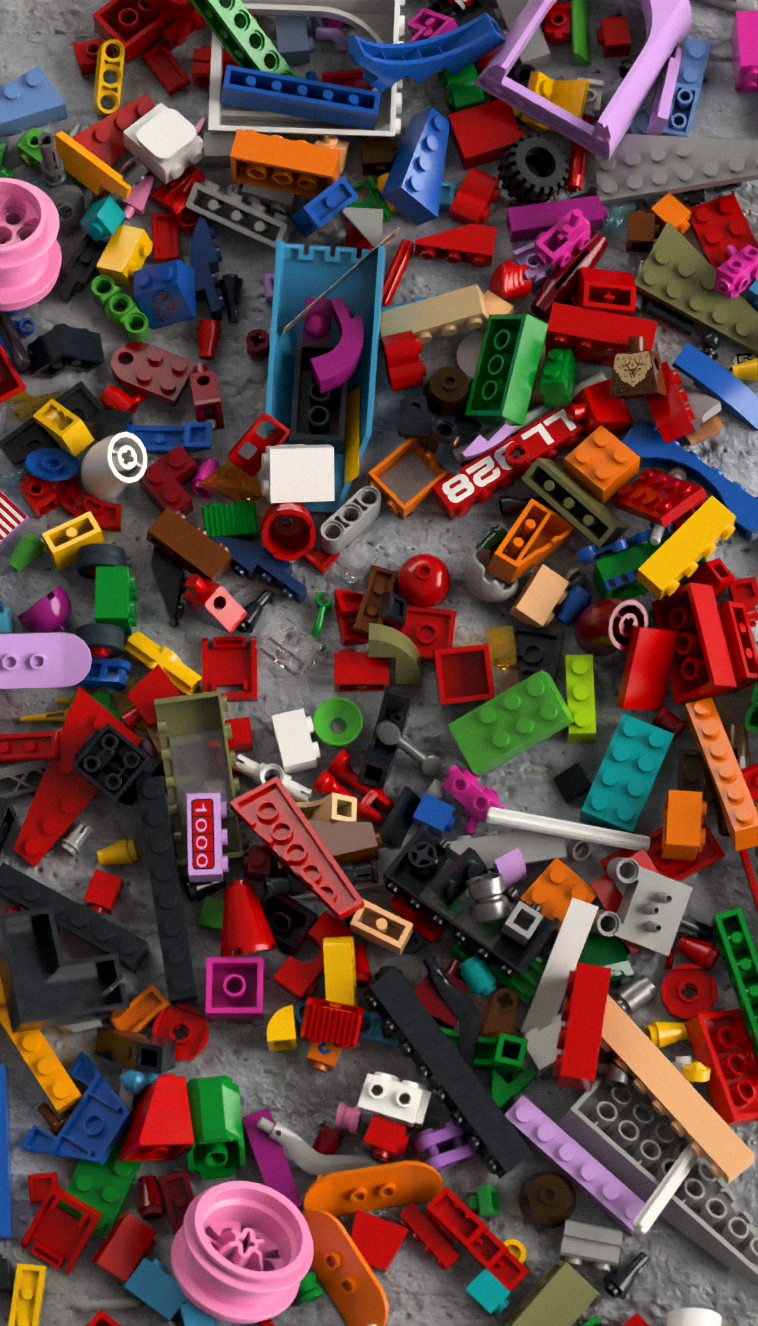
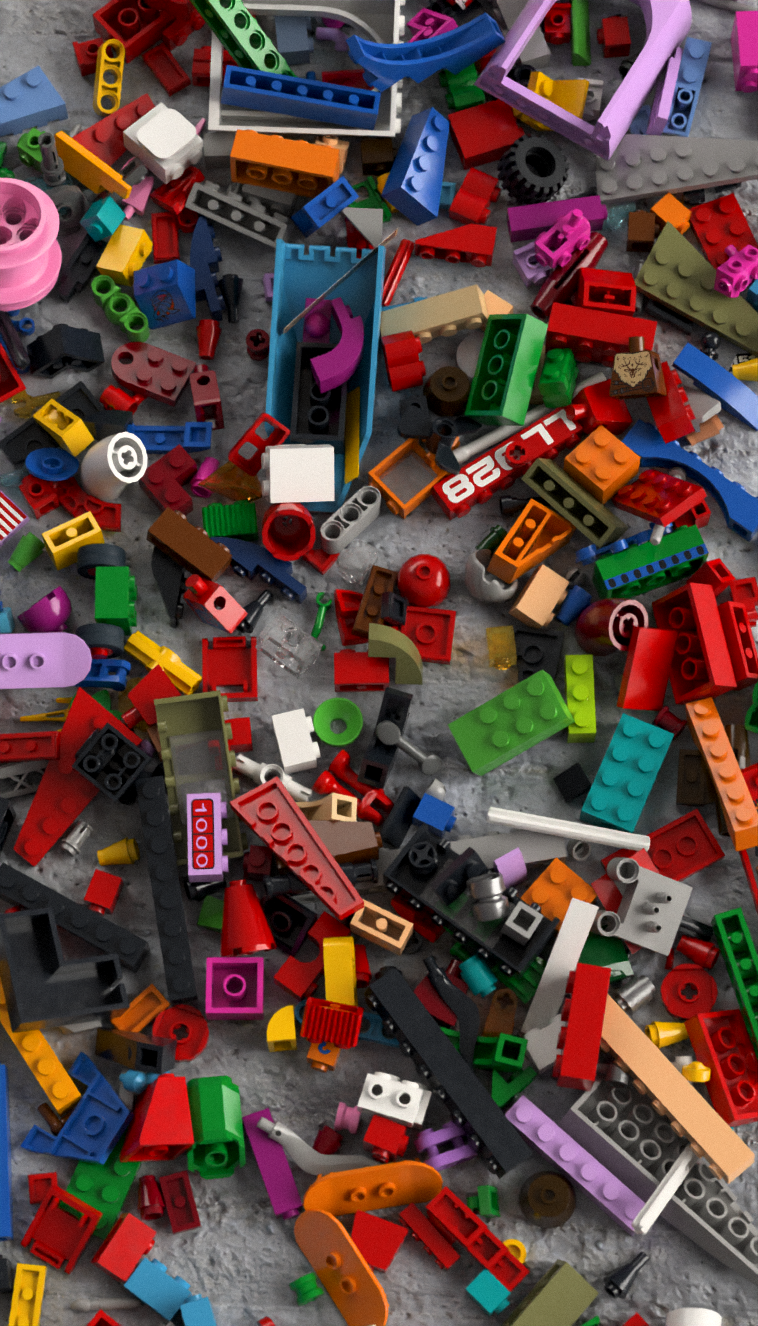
(235, 1229): bright pink wheel -> none
(463, 674): red piece -> none
(471, 794): dark pink brick -> none
(481, 445): lavender slope -> none
(508, 281): red hair -> none
(577, 163): red pin -> none
(590, 1245): light grey brick -> none
(682, 825): orange brick -> none
(686, 547): yellow brick -> none

